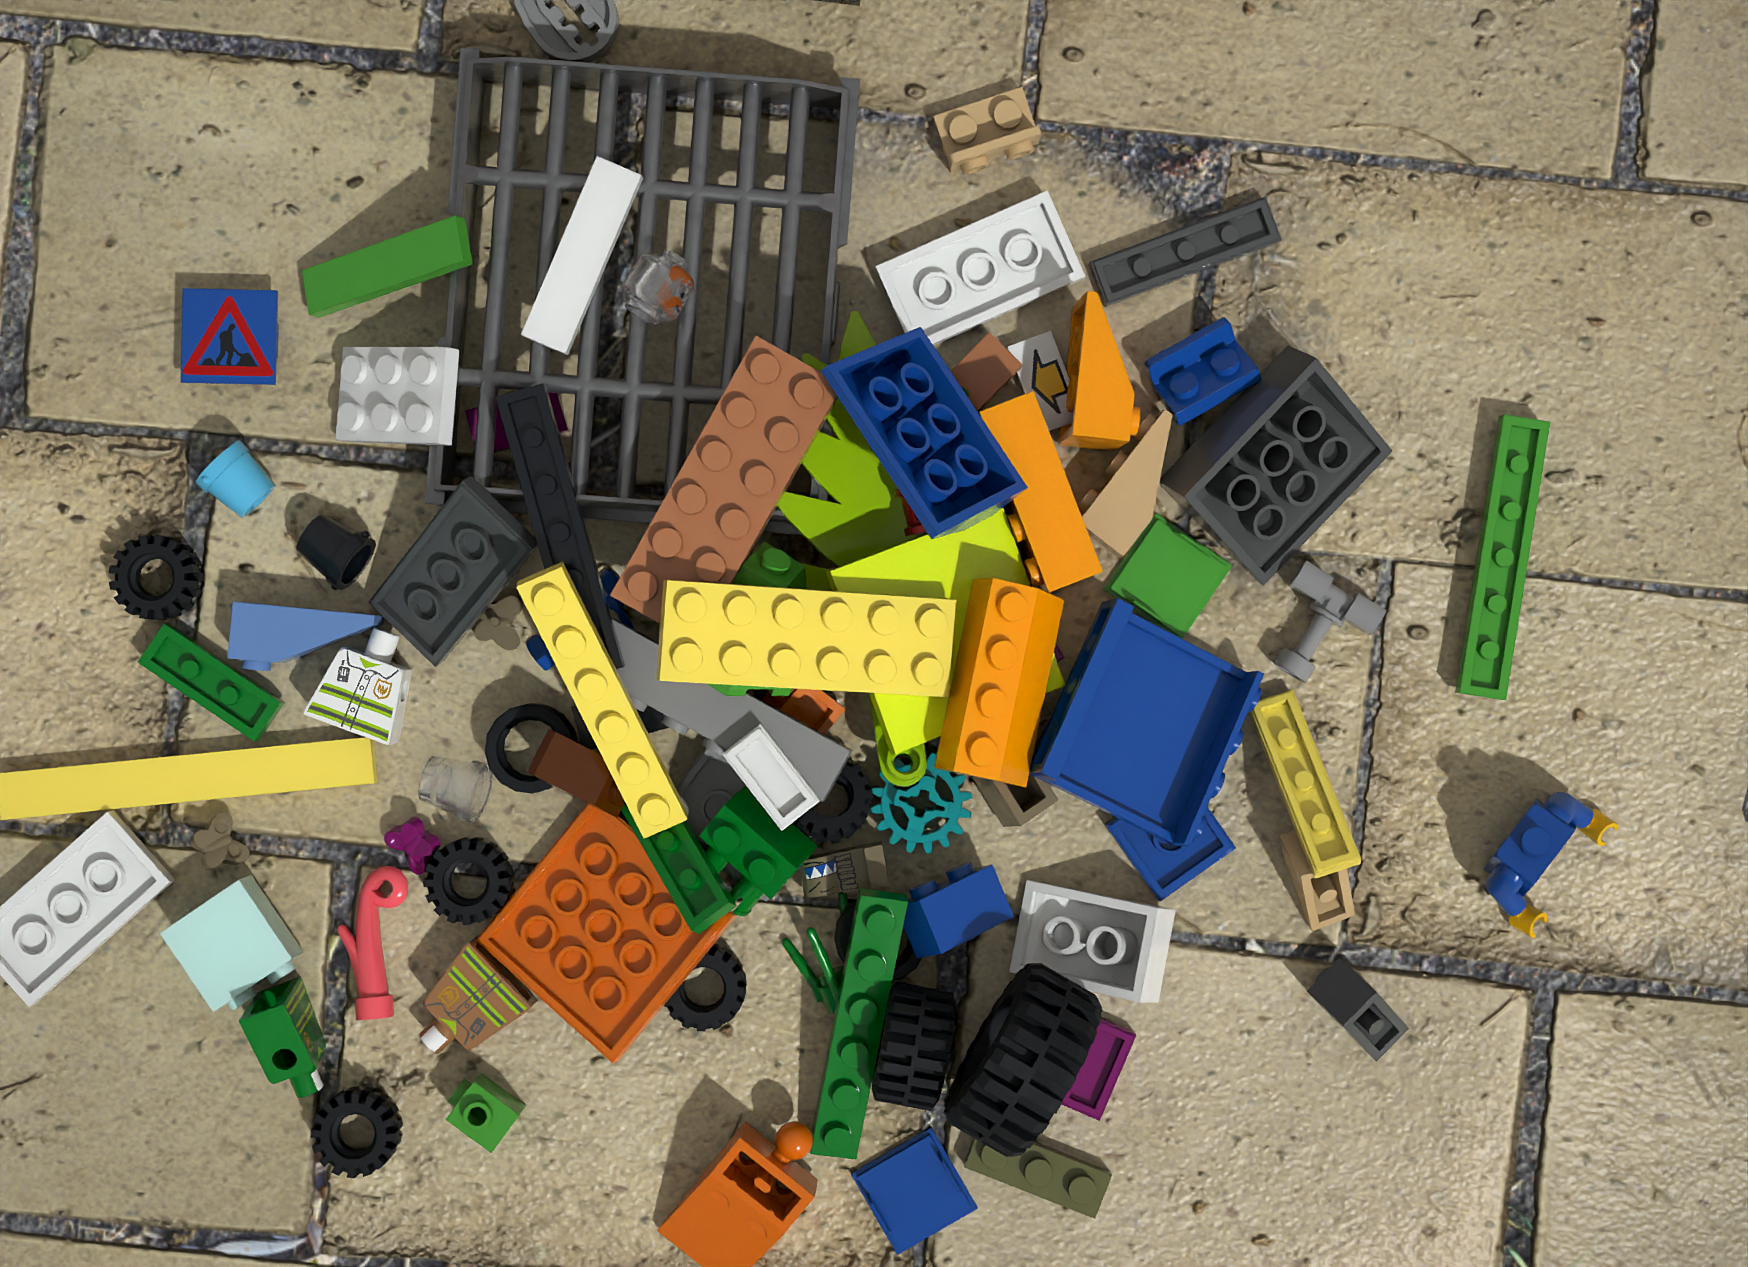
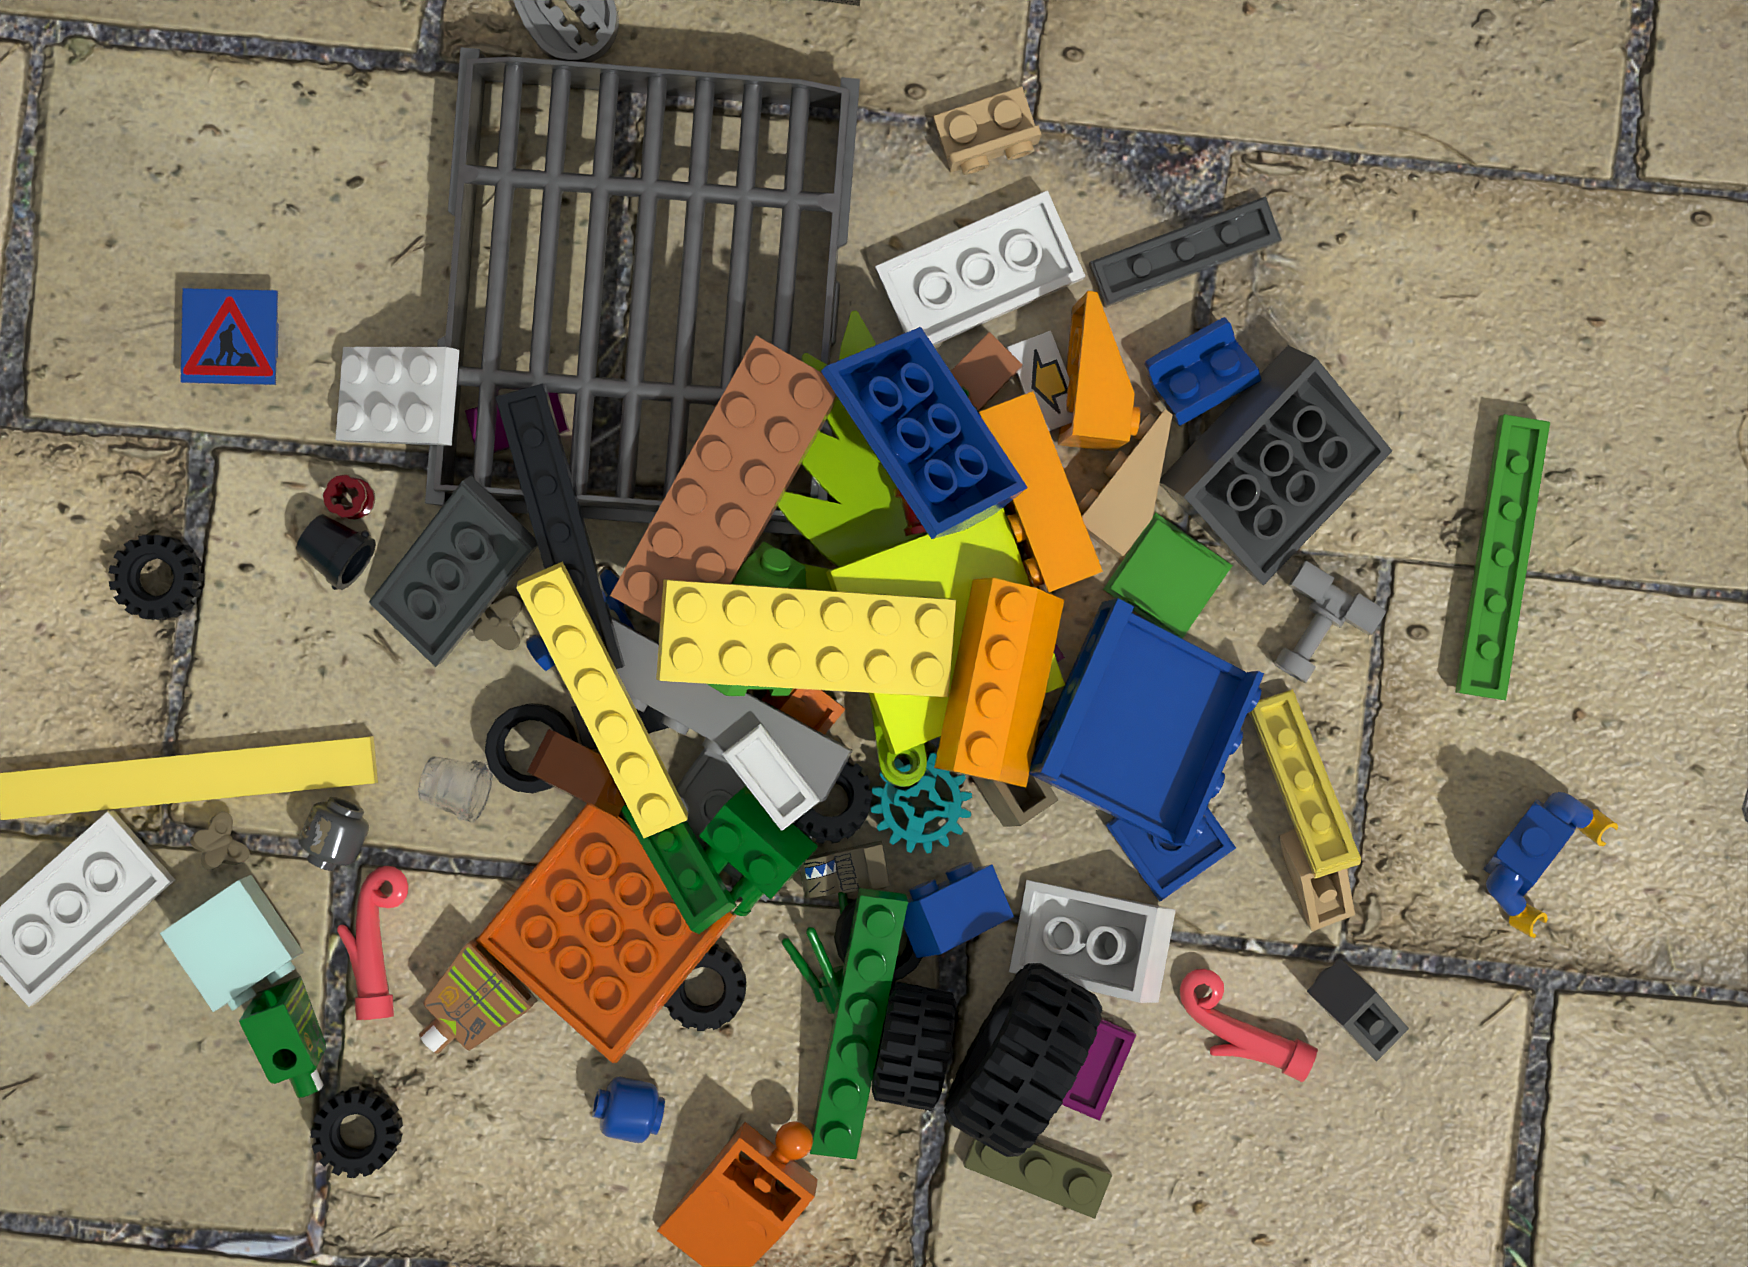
(211, 682): green plate -> none
(236, 480): medium azure piece -> none
(282, 633): medium blue slope -> none
(333, 833): none -> dark grey head
(336, 491): none -> dark red bush
(364, 690): white torso -> none
(387, 266): bright green tile -> none
(415, 841): magenta piece -> none
(440, 883): black tyre -> none
(484, 1111): bright green brick -> none
(582, 255): white tile -> none
(629, 1109): none -> blue head
(658, 287): clear head -> none
(914, 1190): blue piece -> none
(1245, 1040): none -> coral plant

